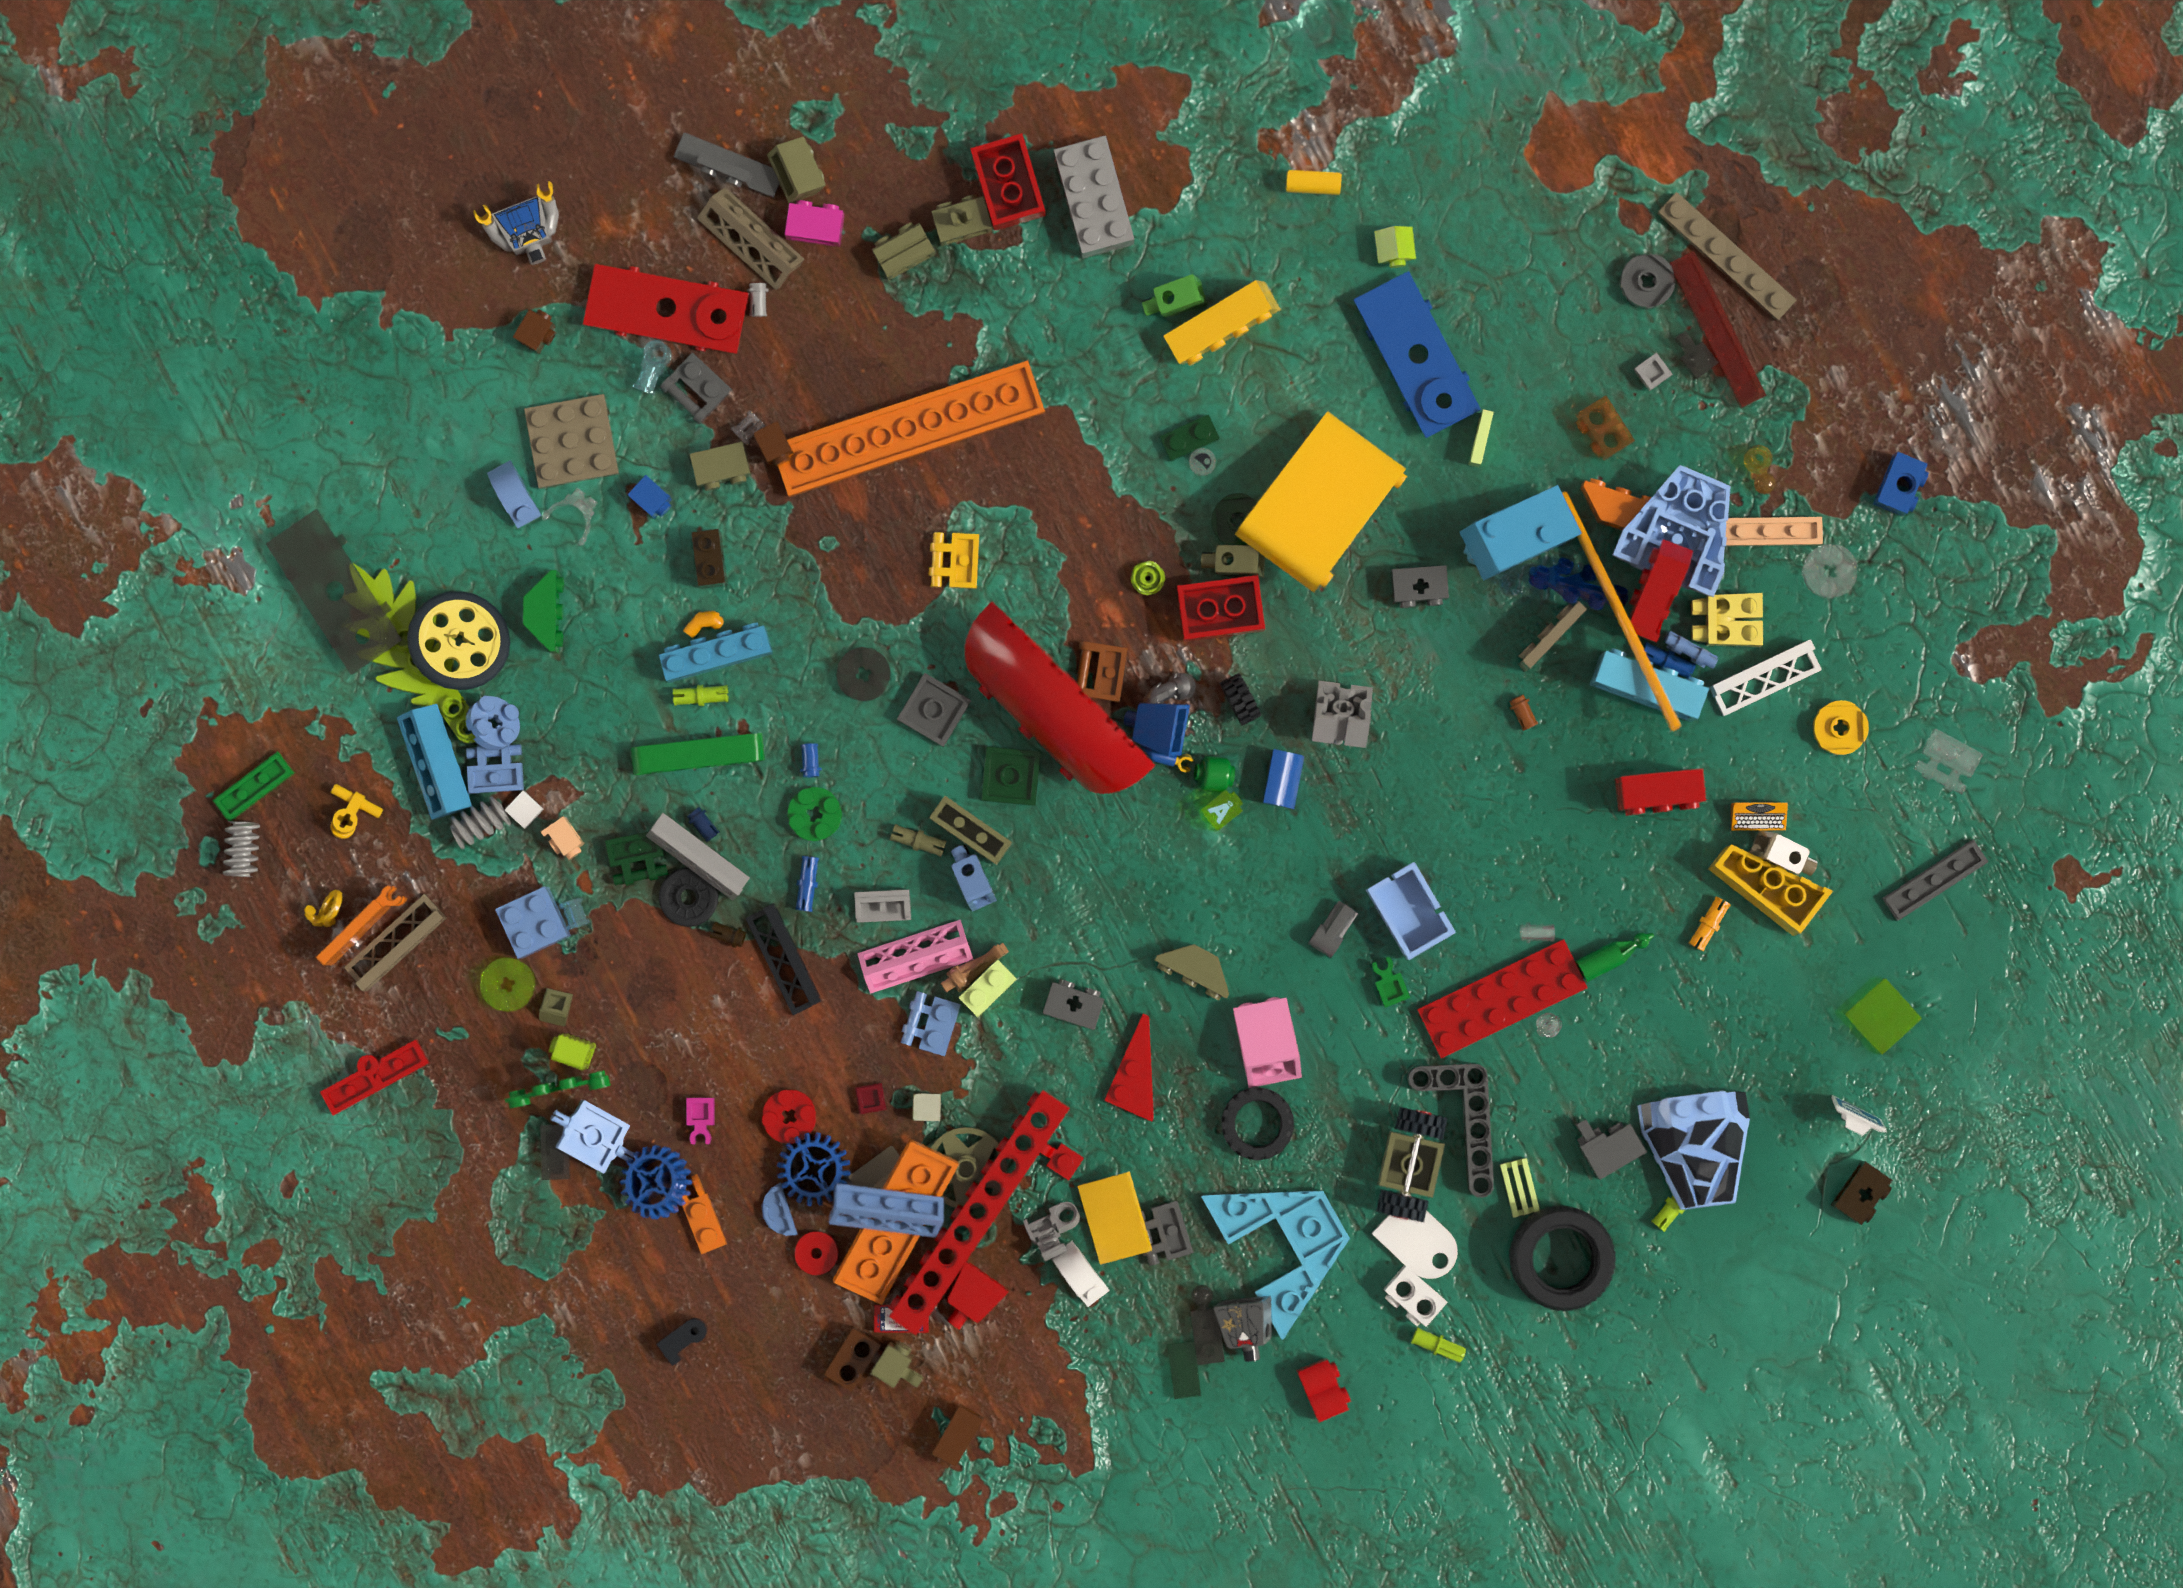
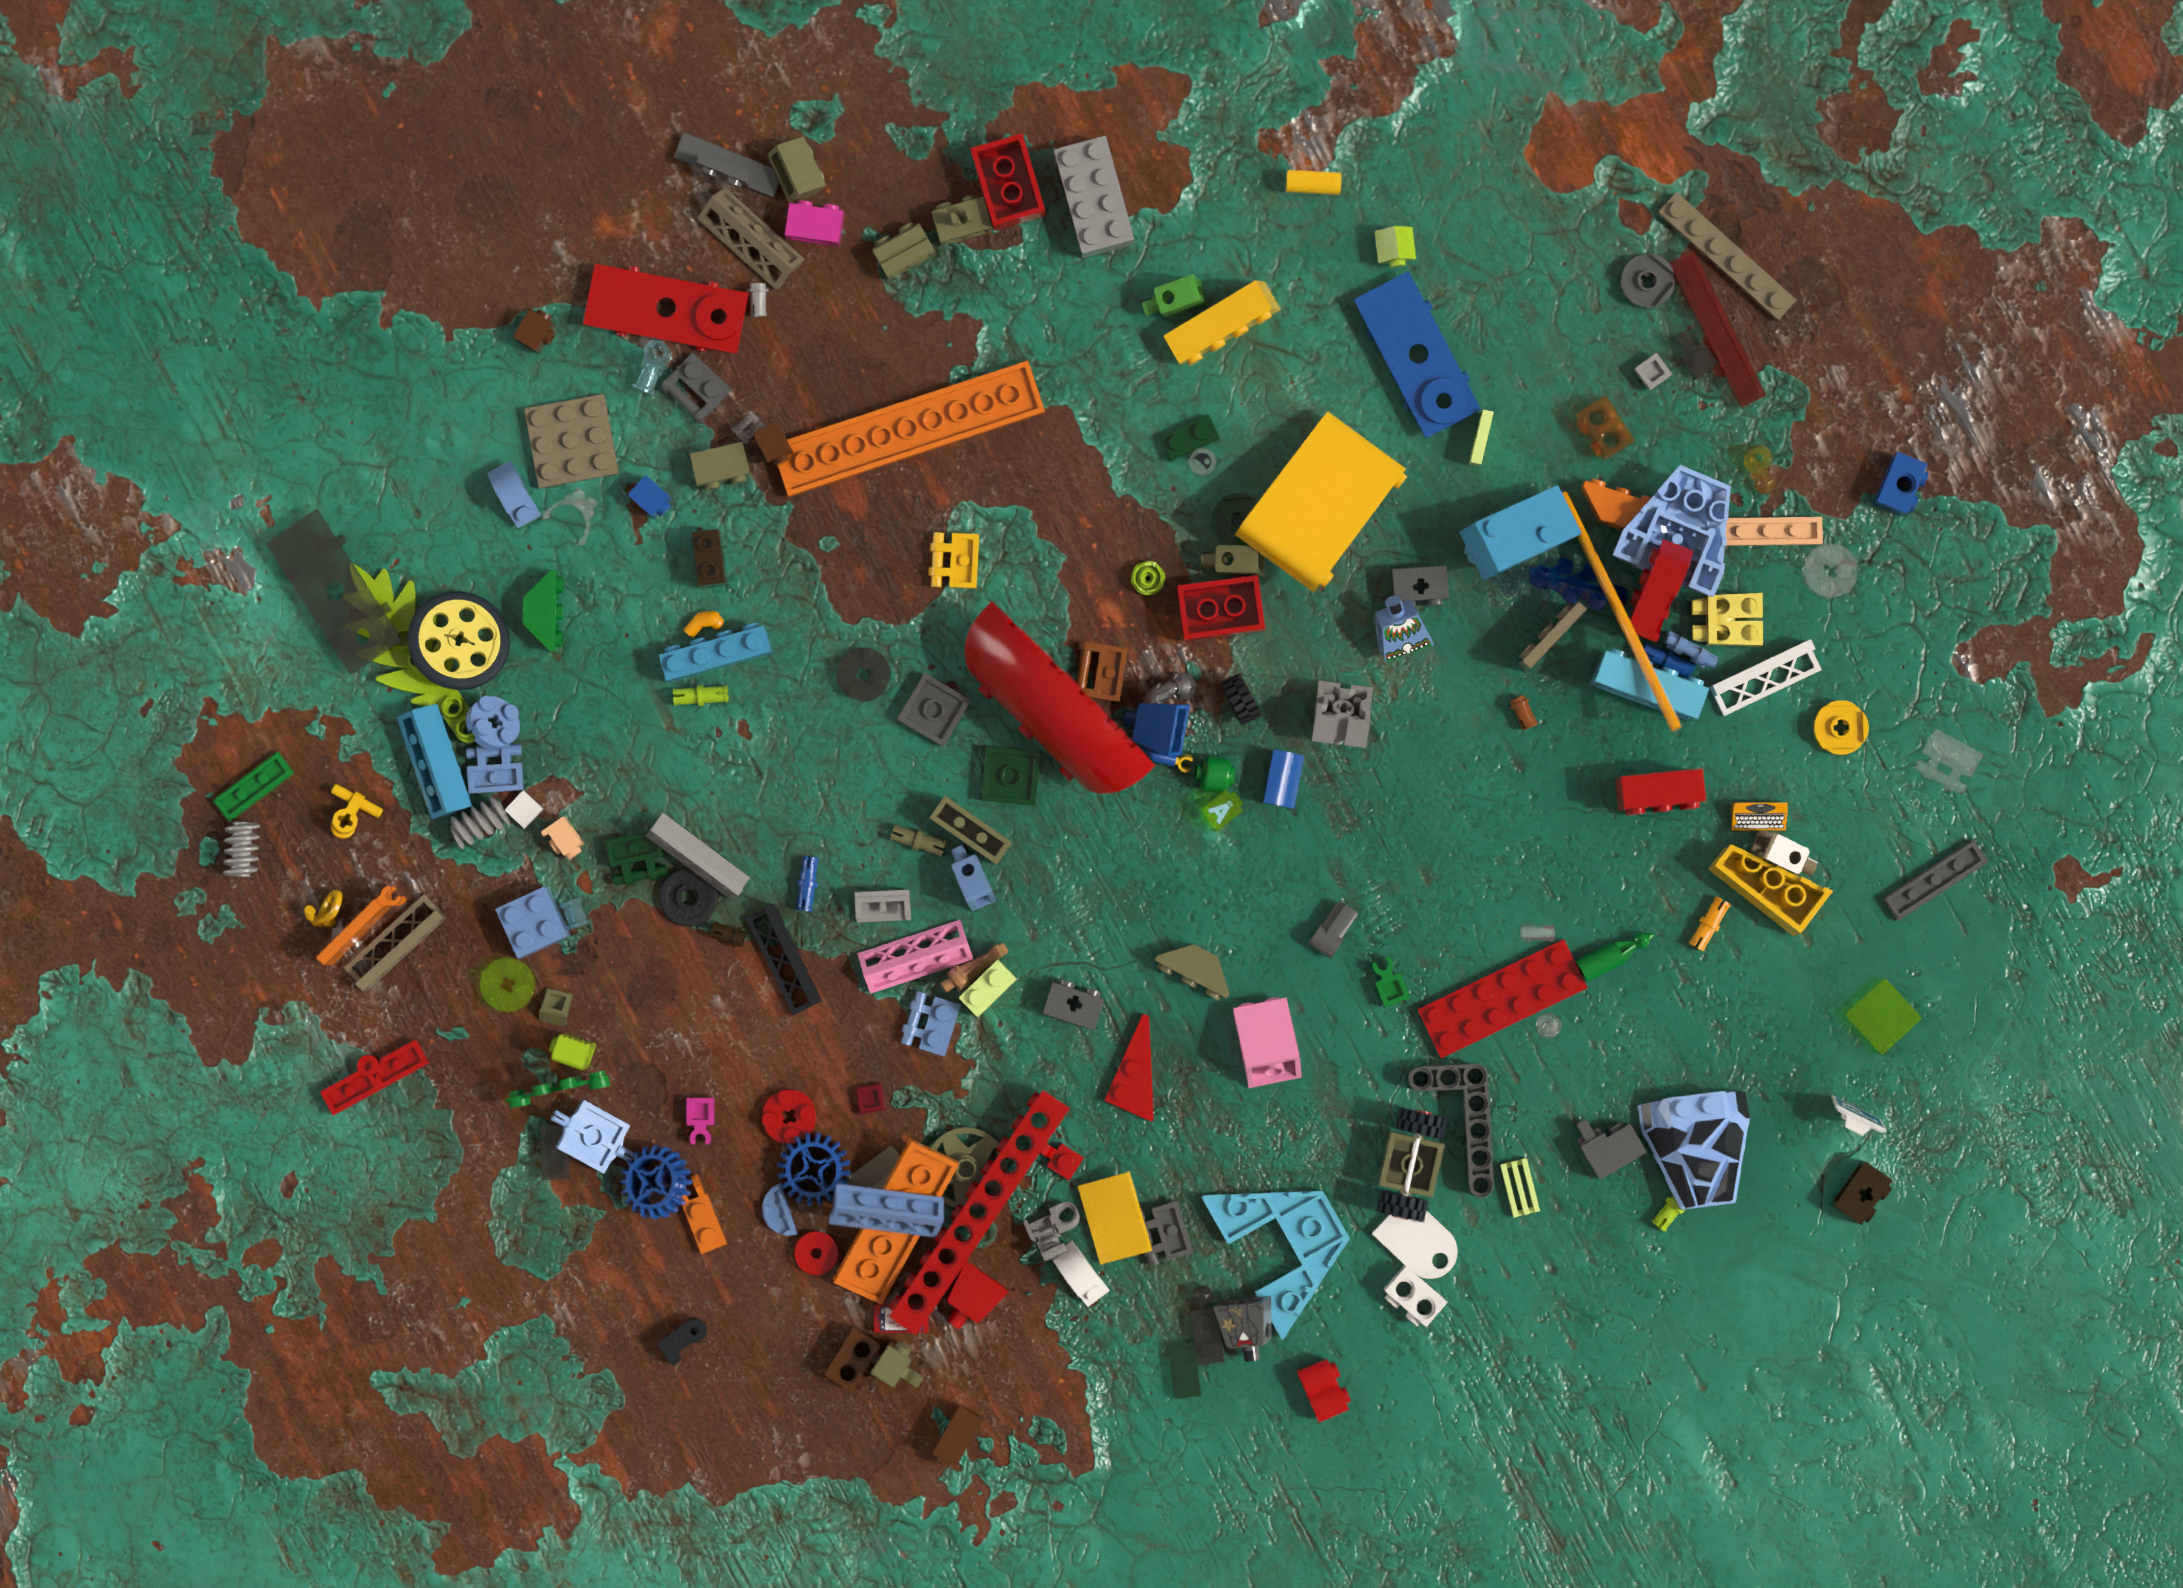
(524, 225): torso -> none
(697, 754): green beam -> none
(702, 824): dark blue pin -> none
(807, 800): green plate -> none
(810, 760): blue pin -> none
(926, 1107): slope -> none
(1270, 1149): black tyre -> none
(1400, 629): none -> torso
(1409, 911): light blue piece -> none
(1438, 1345): lime axle -> none
(1601, 1265): black tyre -> none

